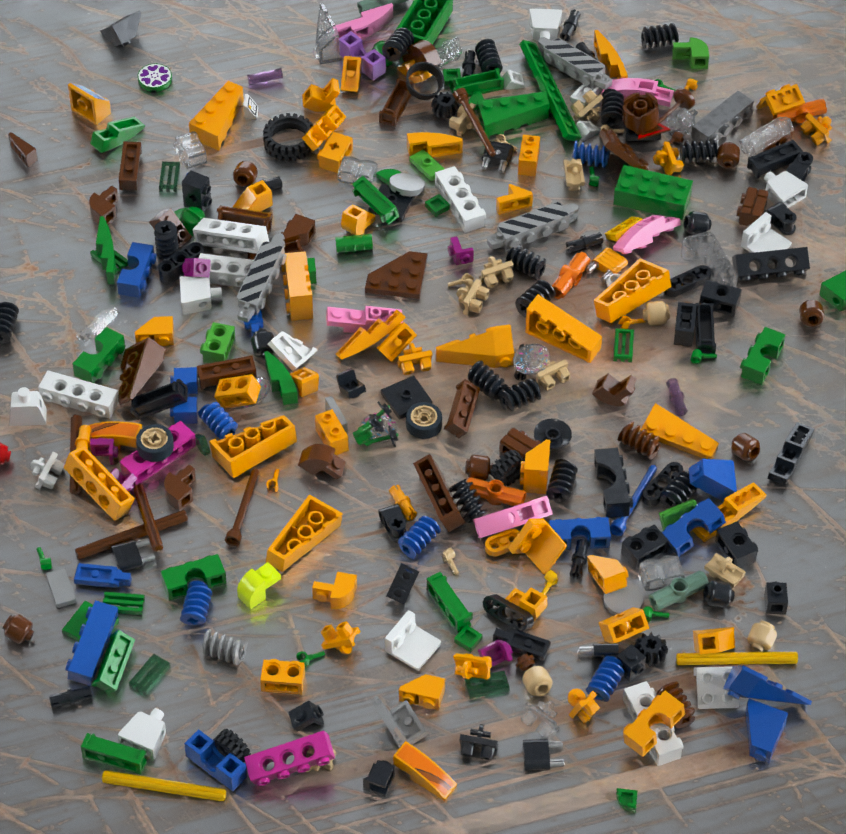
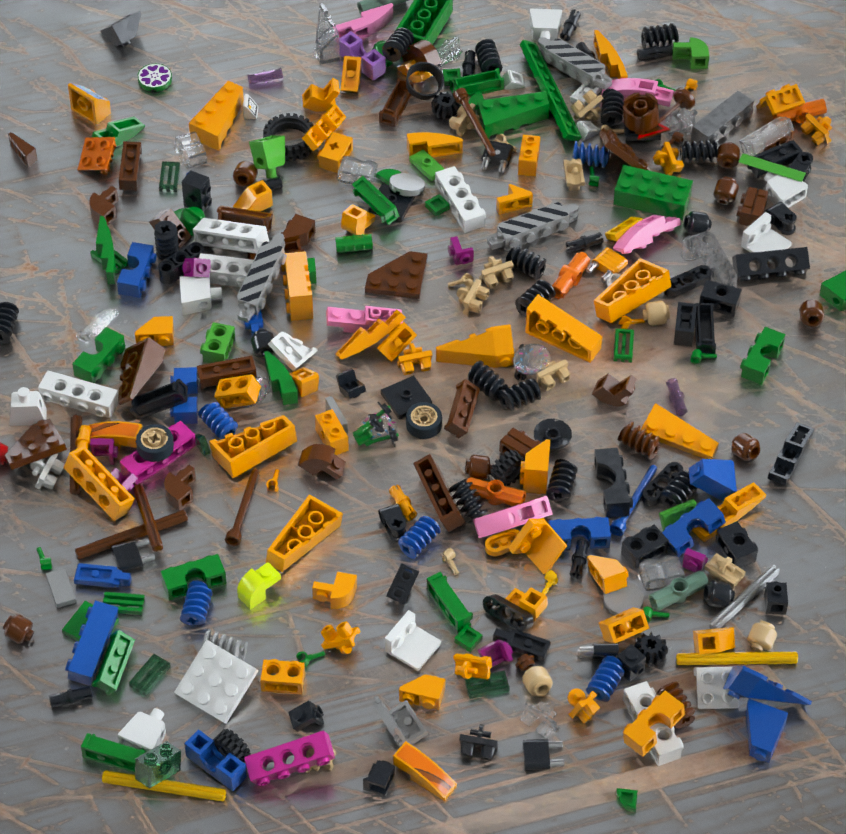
(35, 444): none -> reddish brown plate
(97, 154): none -> orange hinge
(157, 764): none -> clear green brick
(216, 681): none -> white plate
(268, 153): none -> bright green torso
(654, 52): none -> black pin
(694, 560): none -> magenta bracket
(726, 190): none -> reddish brown head
(744, 598): none -> light grey axle
(772, 167): none -> bright green sticker

